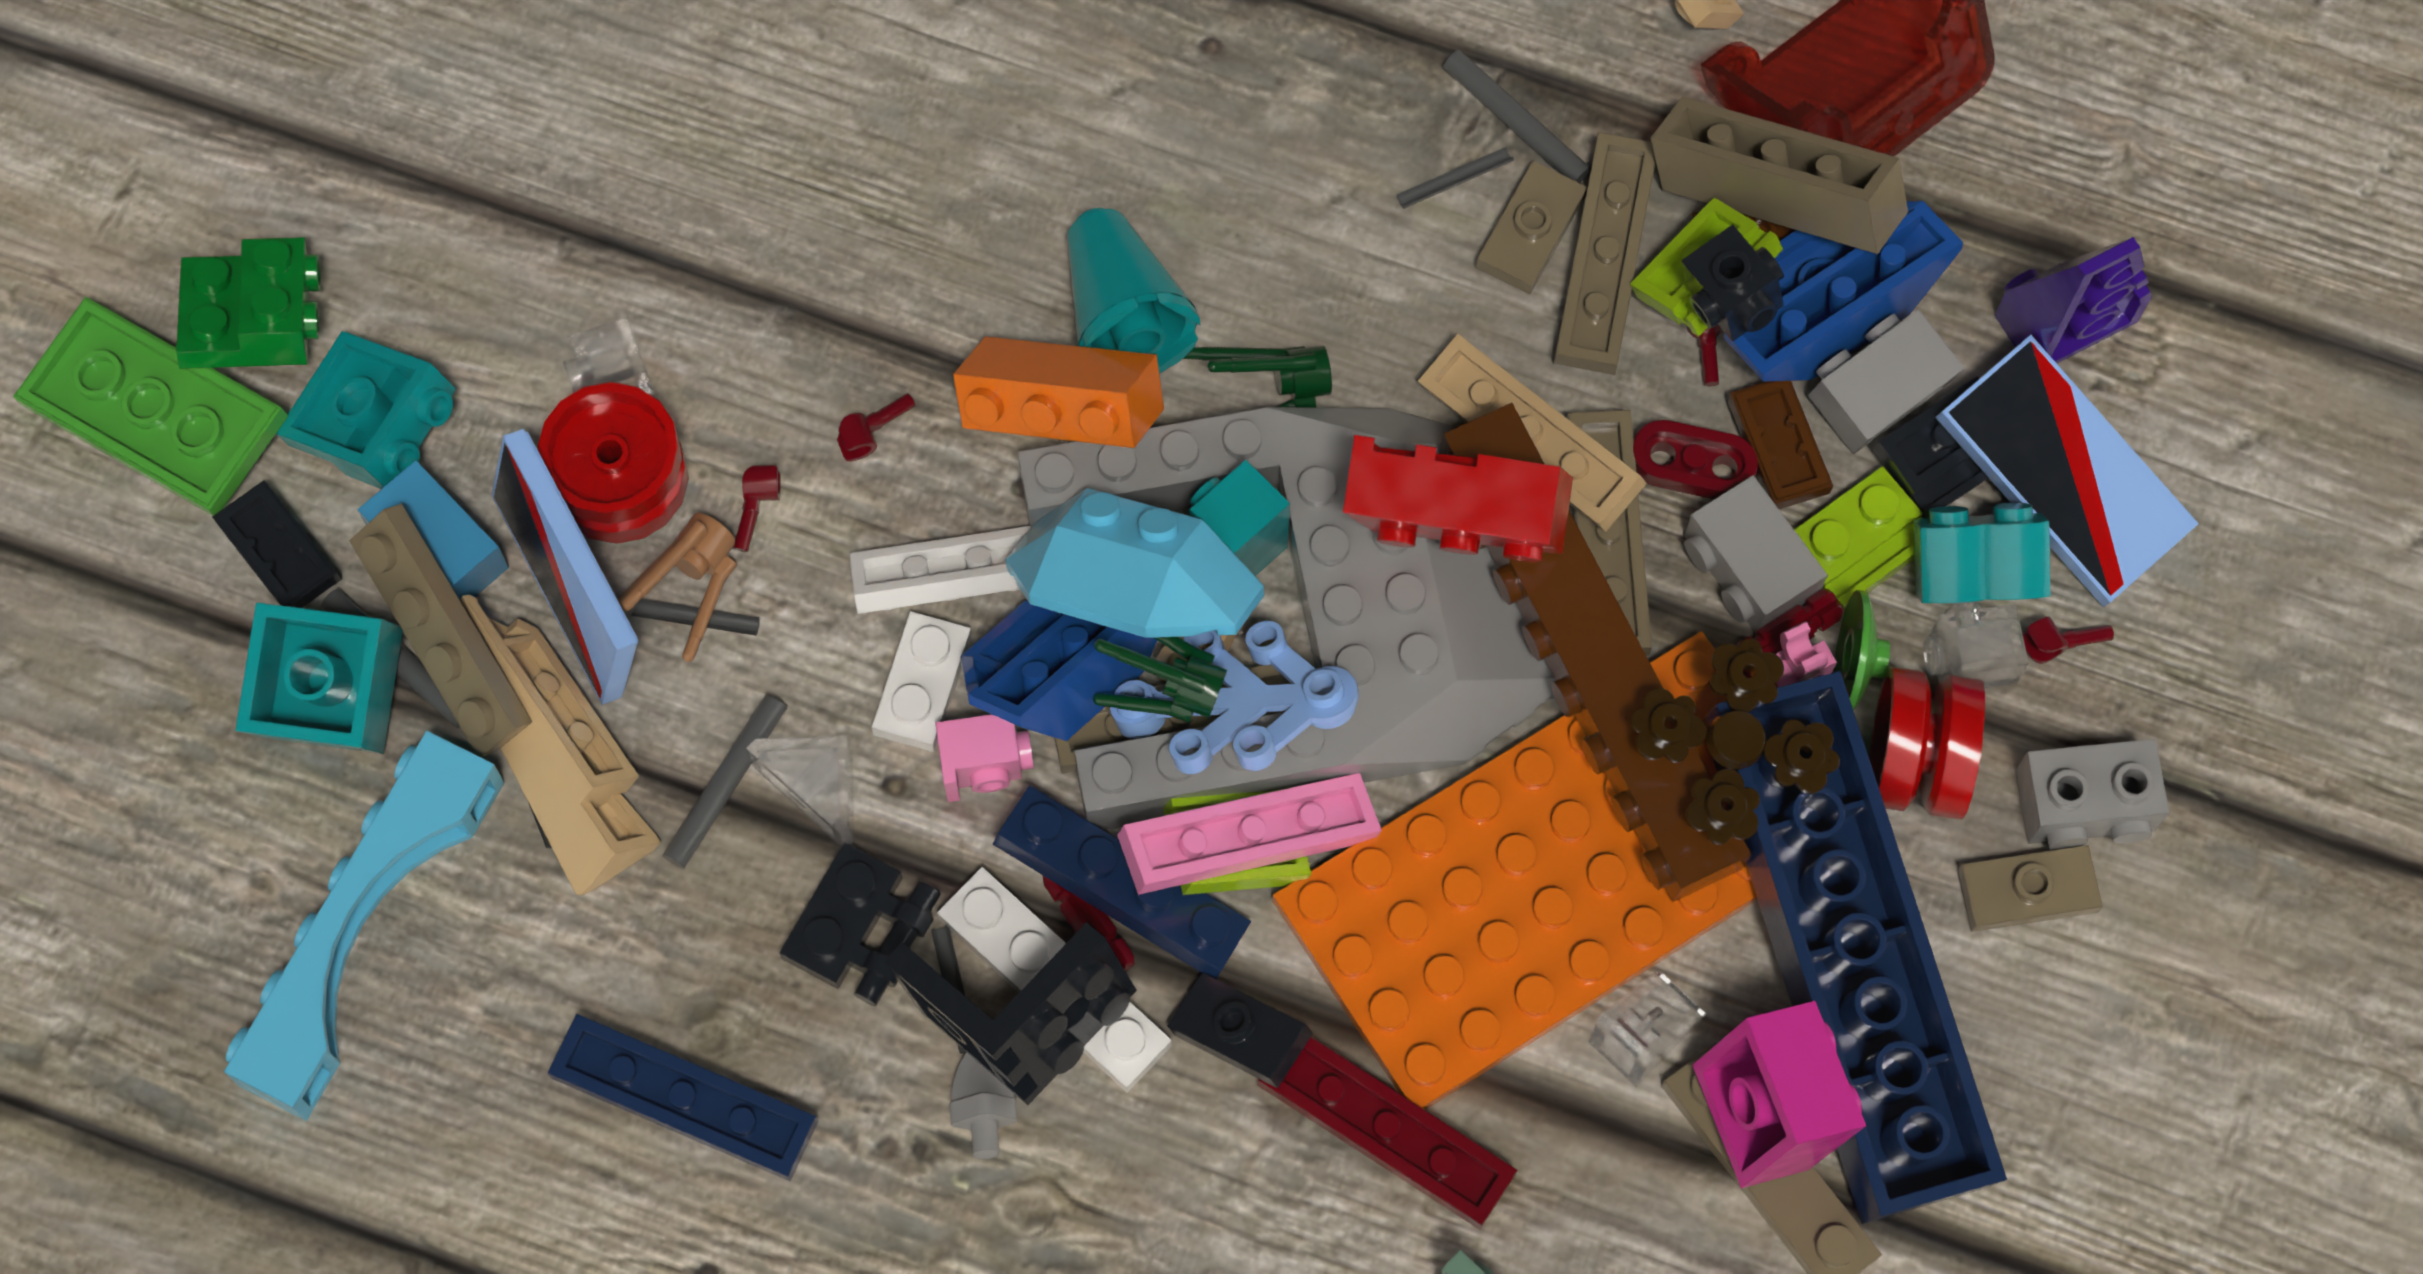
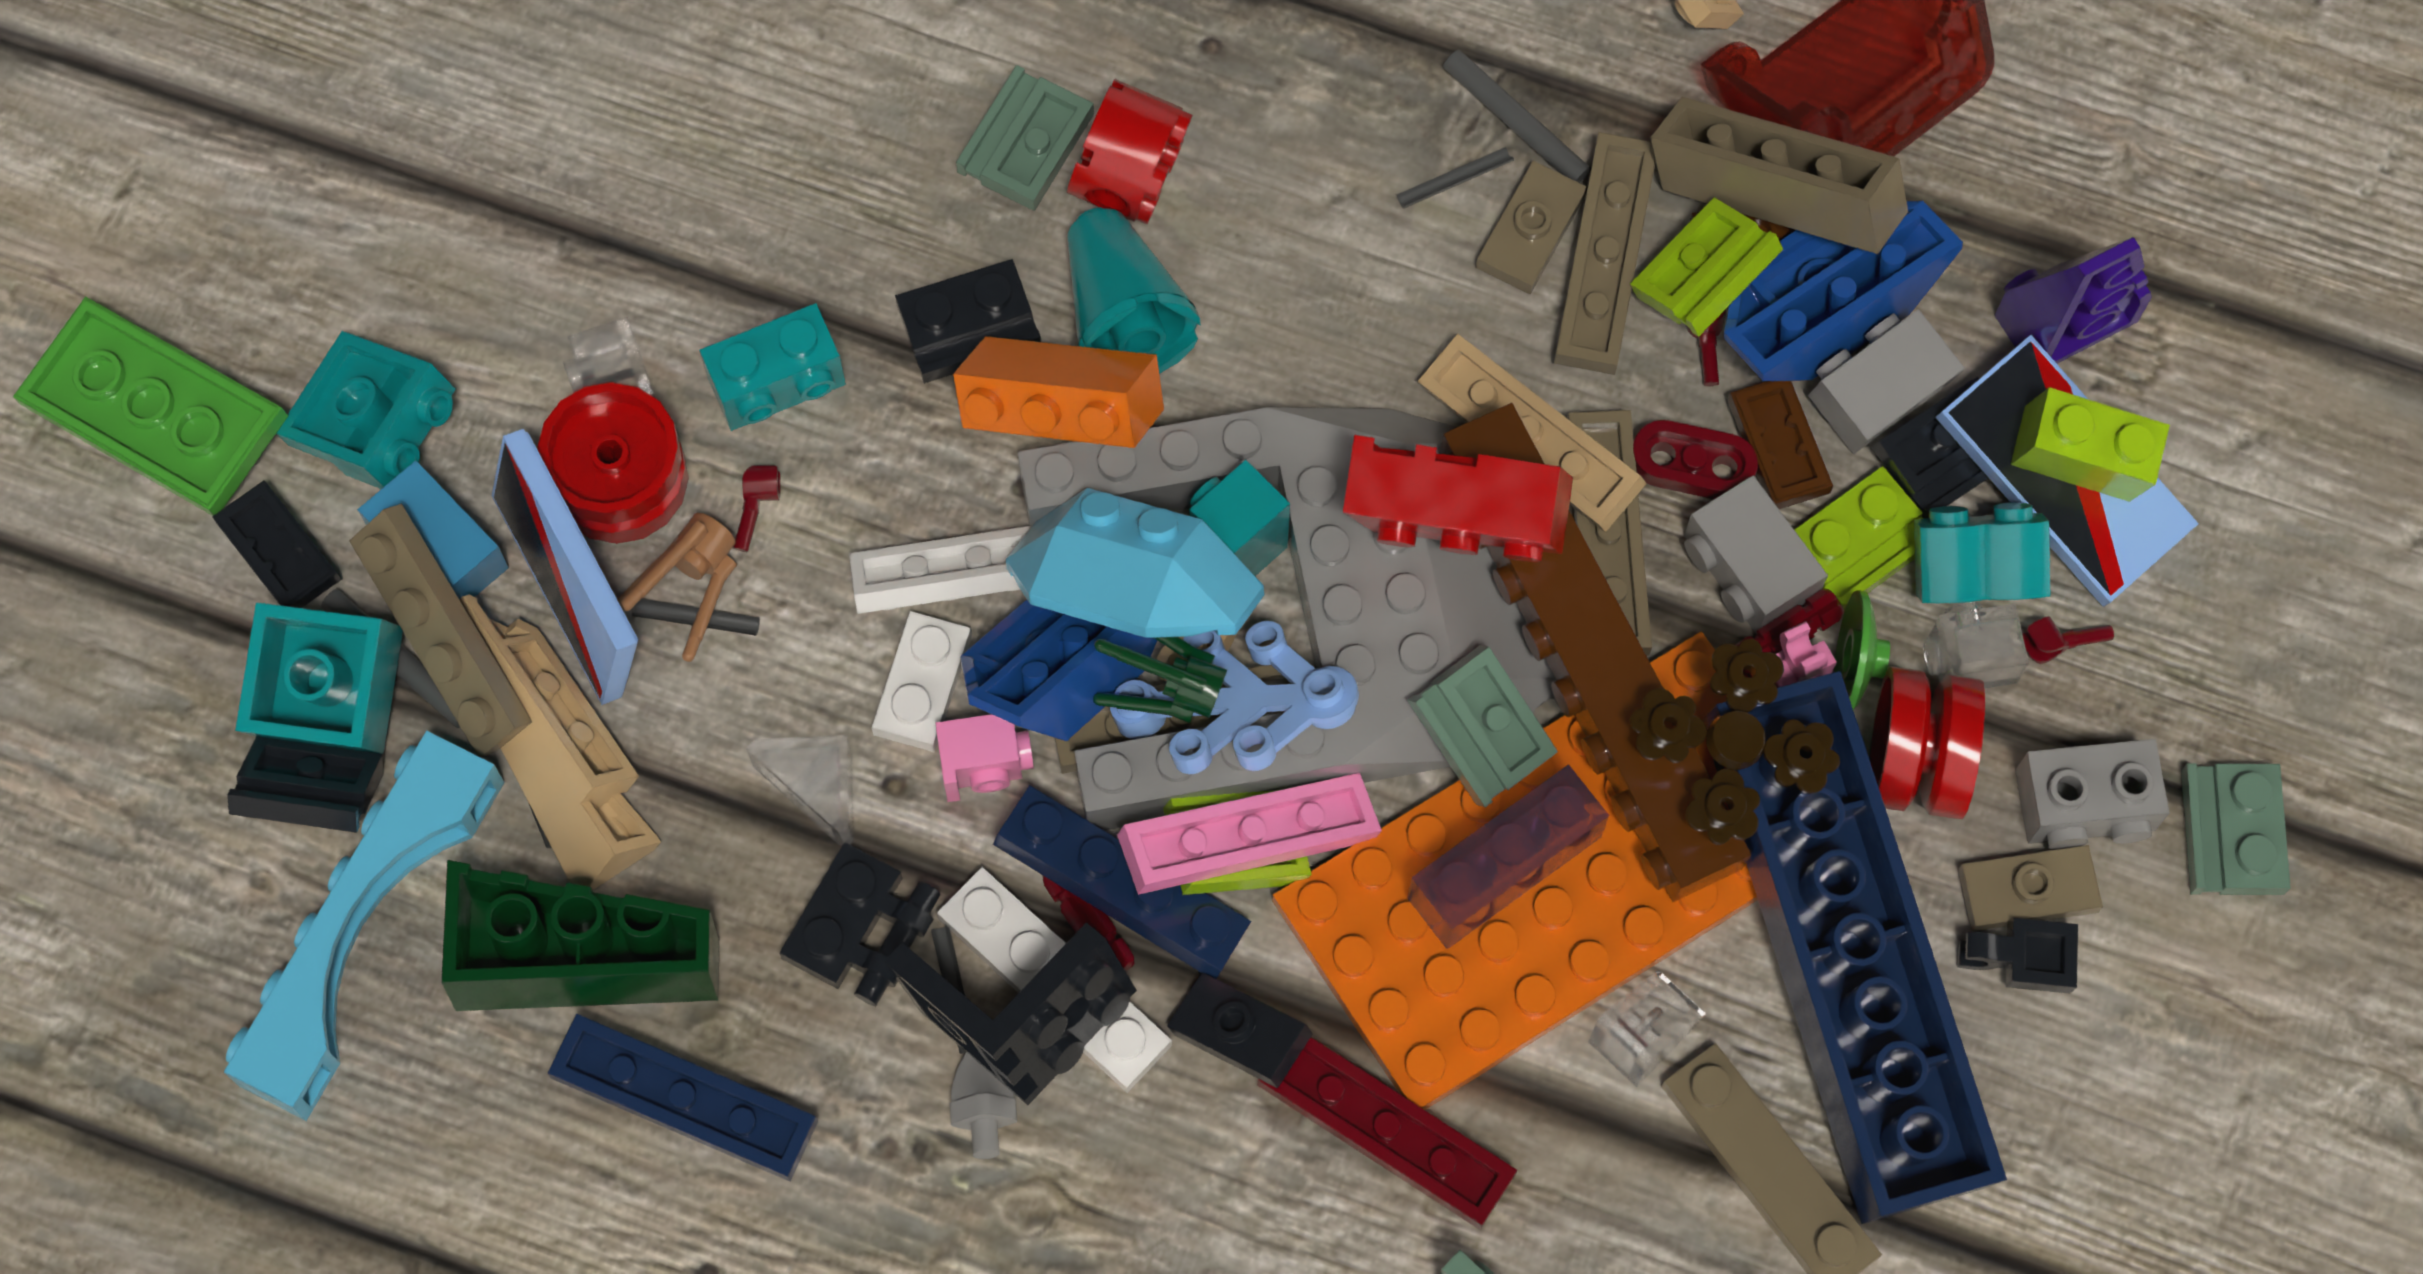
(248, 306): green plate -> none
(305, 784): none -> black plate
(569, 947): none -> dark green wedge
(723, 783): dark grey bar -> none
(773, 367): none -> teal brick
(856, 430): dark red hand -> none
(955, 315): none -> black plate
(1025, 138): none -> sand green plate
(1129, 152): none -> red brick
(1298, 370): dark green plant -> none
(1482, 725): none -> sand green plate
(1507, 856): none -> brick
(1733, 284): black brick -> none
(1779, 1094): dark pink brick -> none
(2034, 953): none -> black plate
(2090, 444): none -> lime brick
(2235, 829): none -> sand green plate

